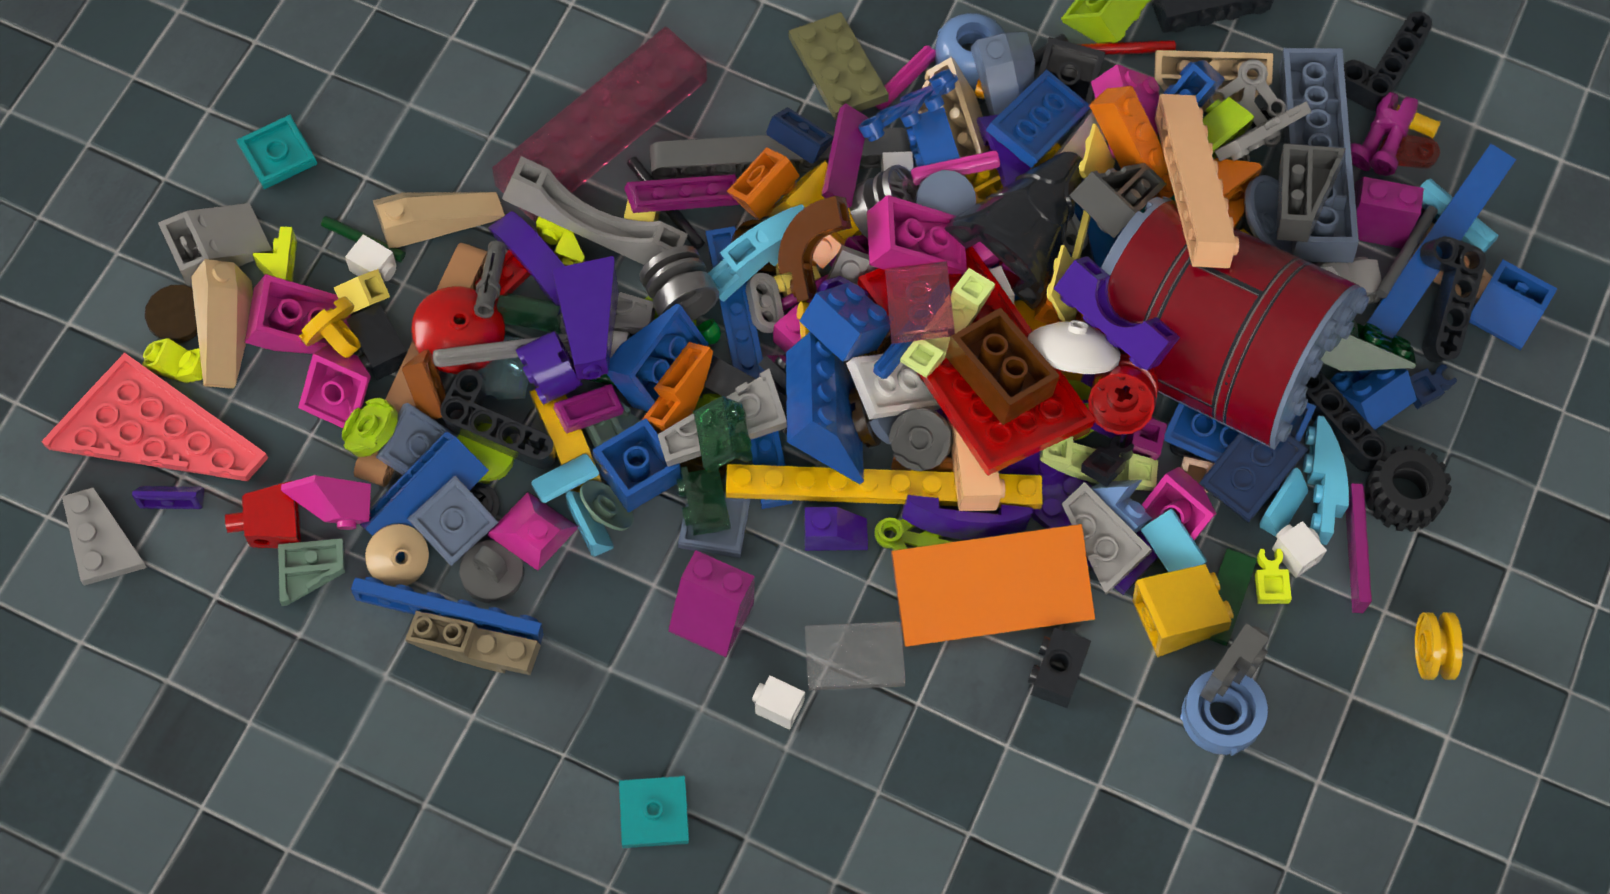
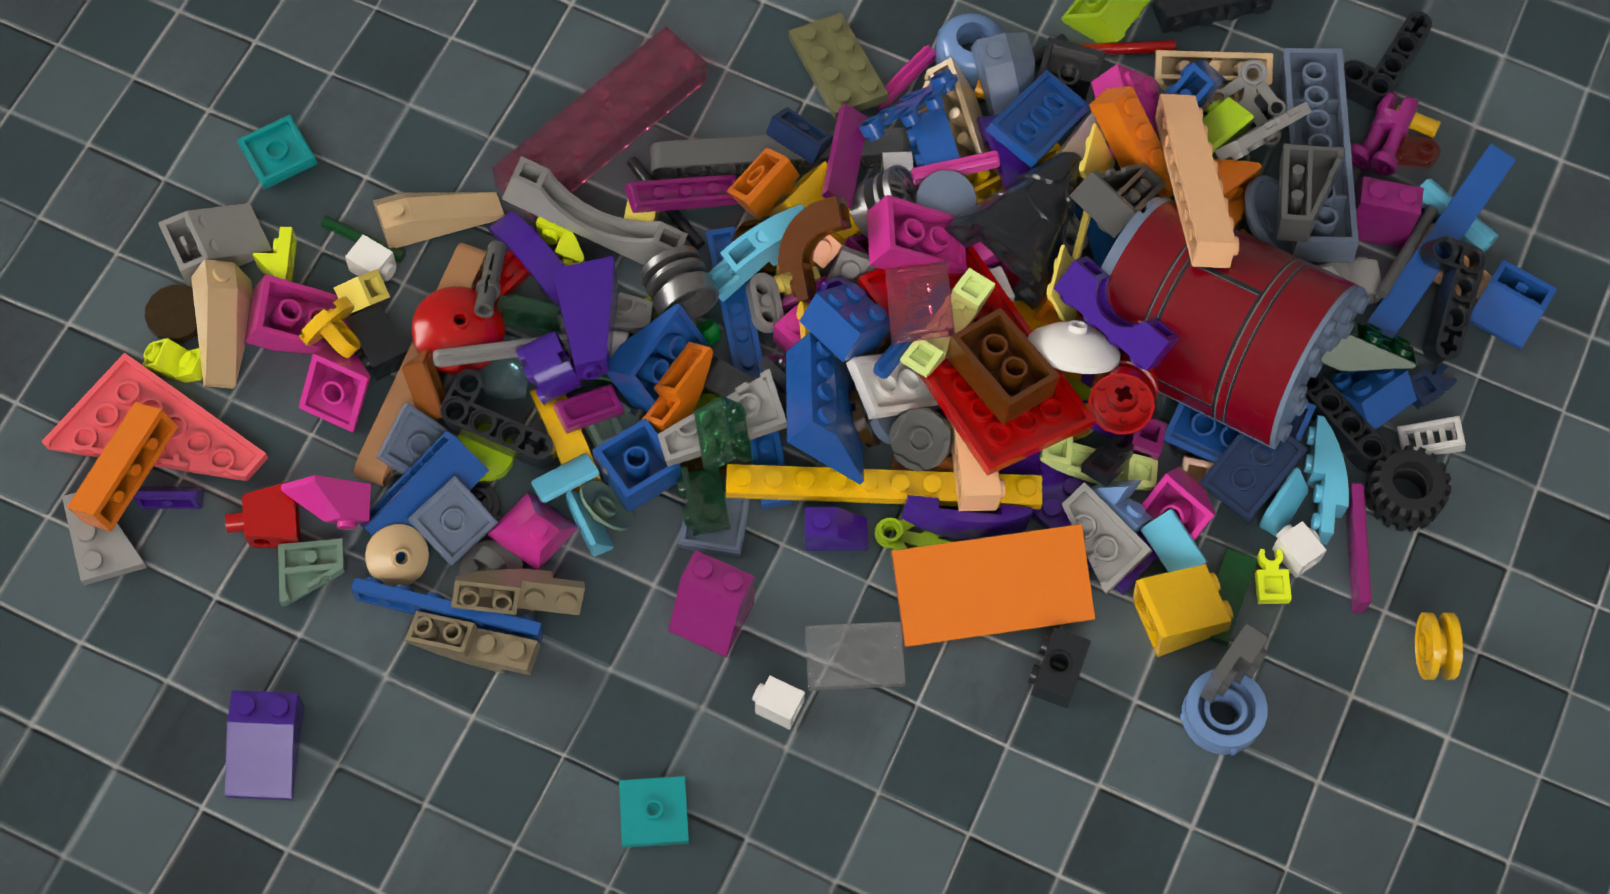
(122, 466): none -> orange brick
(262, 744): none -> slope
(369, 427): lime tile -> none
(517, 588): none -> dark tan slope
(1451, 423): none -> white slope

